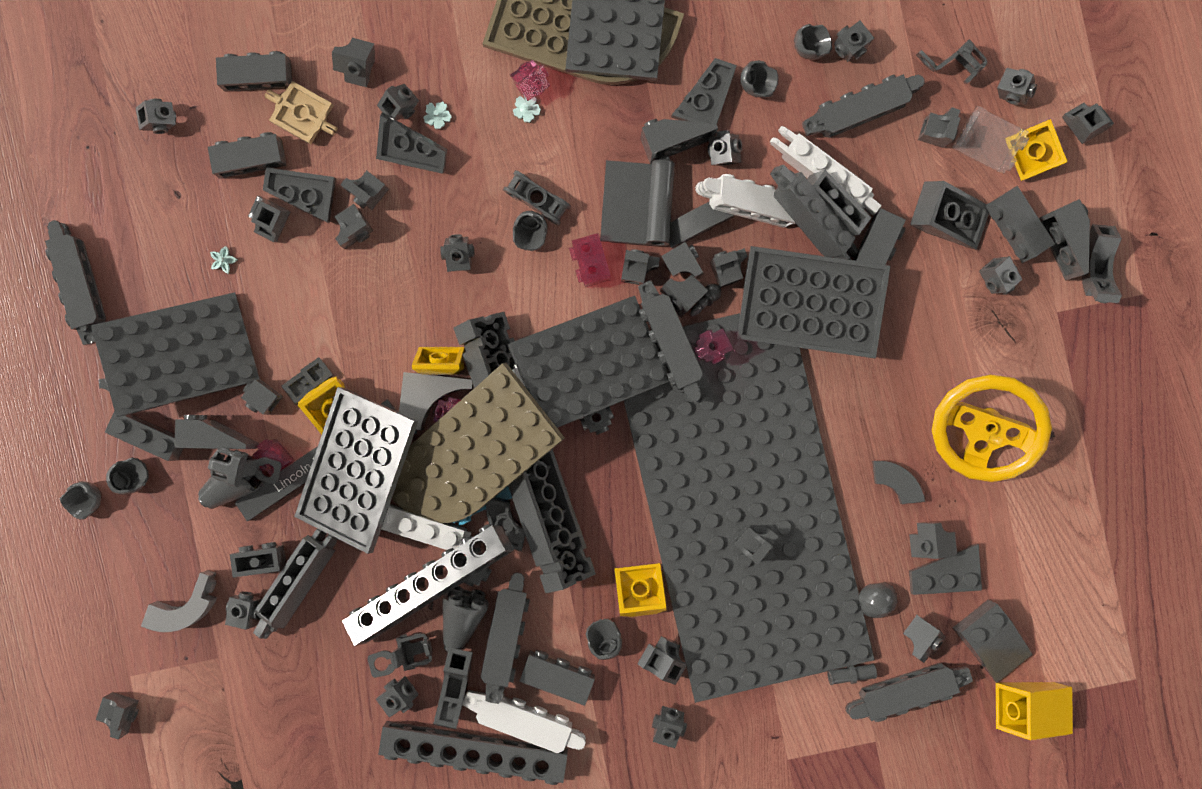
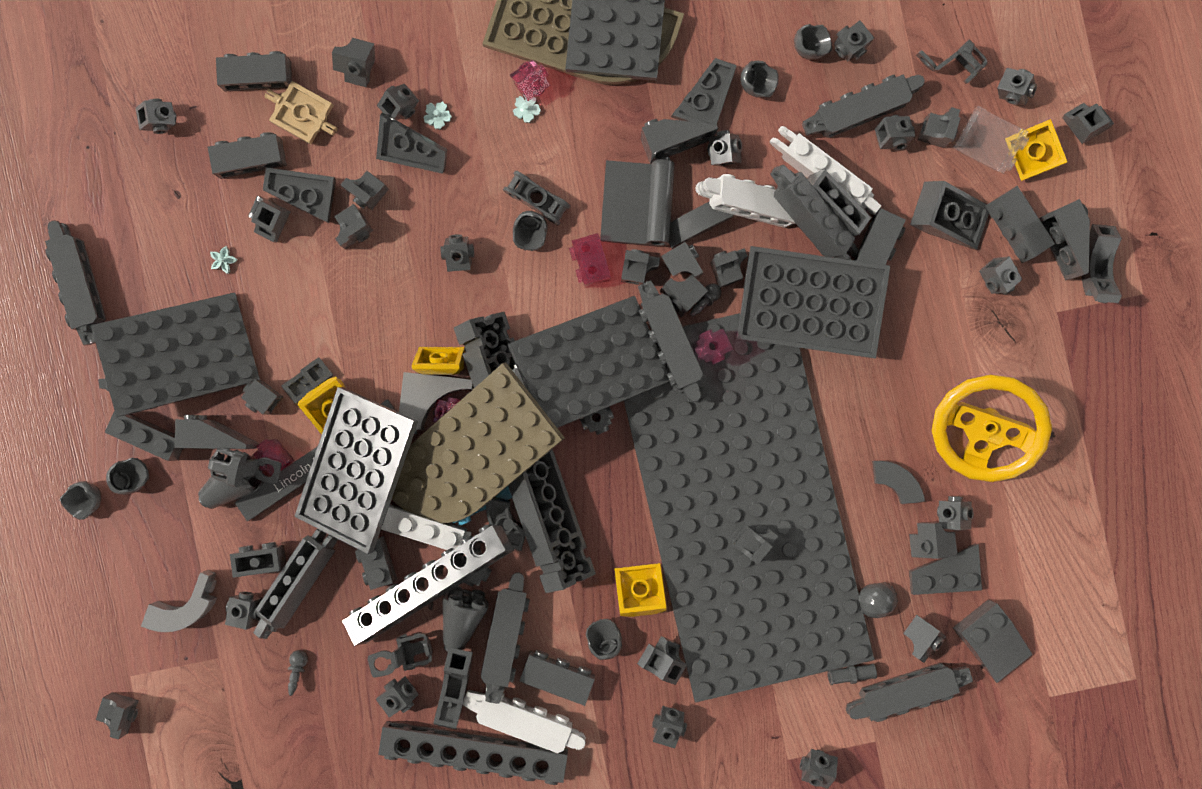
(297, 660): none -> dark grey bar
(377, 565): none -> dark grey brick
(819, 768): none -> dark grey brick
(895, 132): none -> dark grey brick
(955, 513): none -> dark grey brick
(1034, 709): yellow slope -> none

